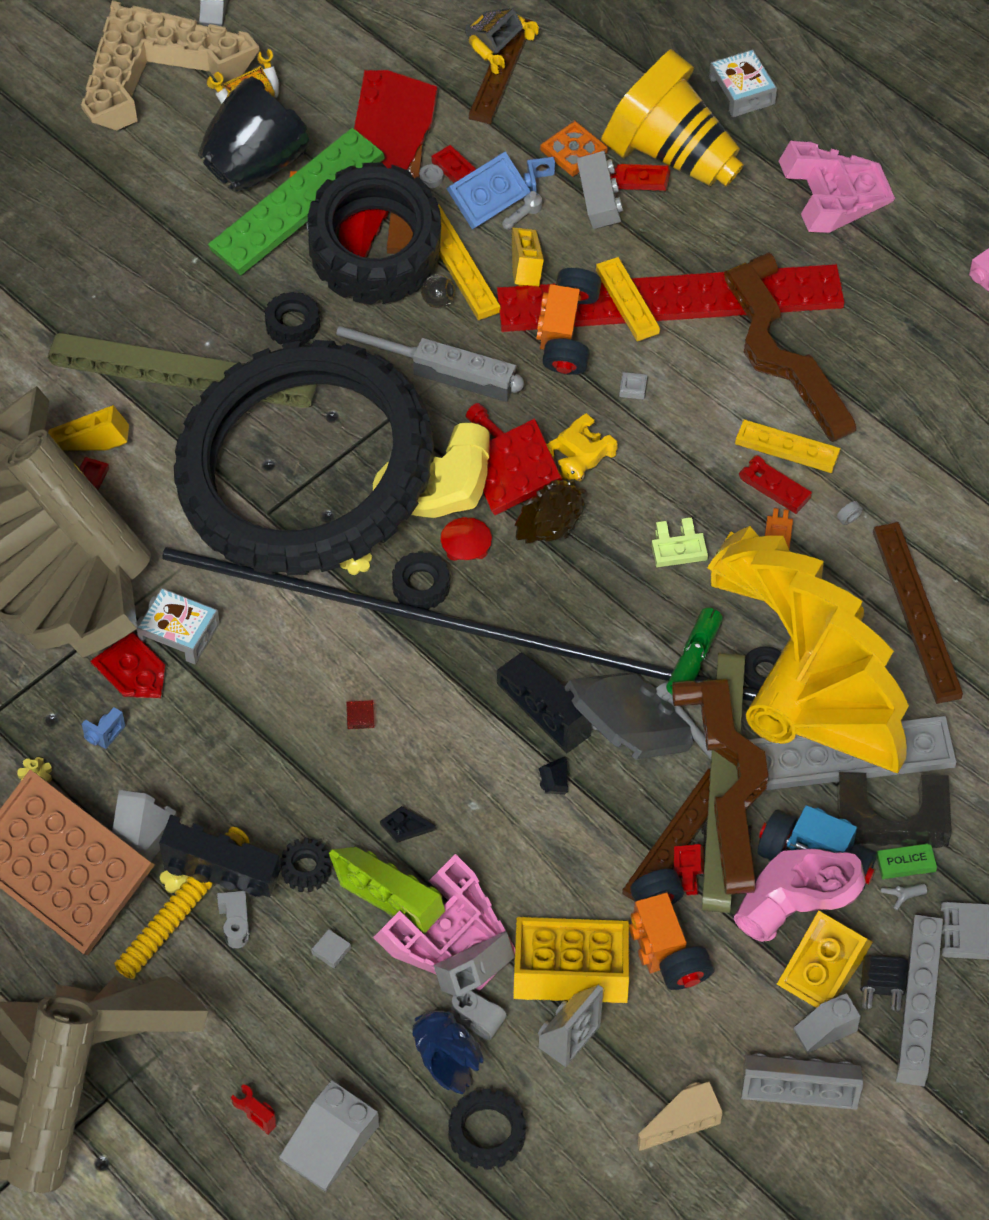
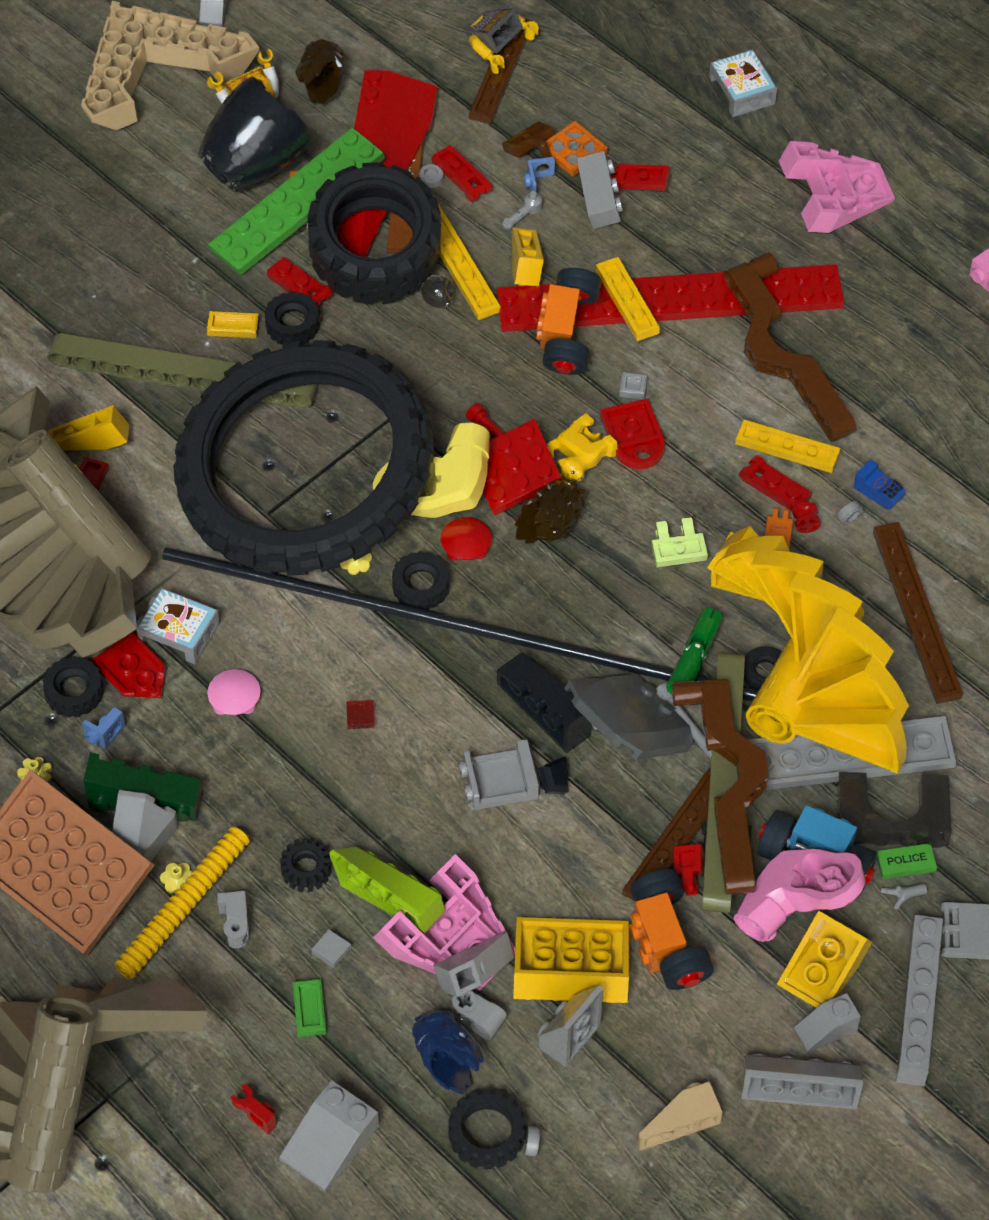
(68, 668): none -> black tyre
(174, 790): none -> dark green wedge
(217, 859): black wedge -> none
(232, 324): none -> yellow tile
(234, 692): none -> bright pink dish
(296, 280): none -> red plate
(309, 1008): none -> bright green tile
(321, 69): none -> dark brown head
(405, 825): black piece -> none
(451, 365): piece -> none
(488, 190): medium blue plate -> none
(500, 777): none -> light grey panel
(529, 138): none -> reddish brown plate
(532, 1141): none -> light grey tile
(636, 432): none -> red tile
(673, 125): yellow cone -> none
(806, 517): none -> red wheel
(878, 486): none -> blue leg
(884, 977): black piece -> none

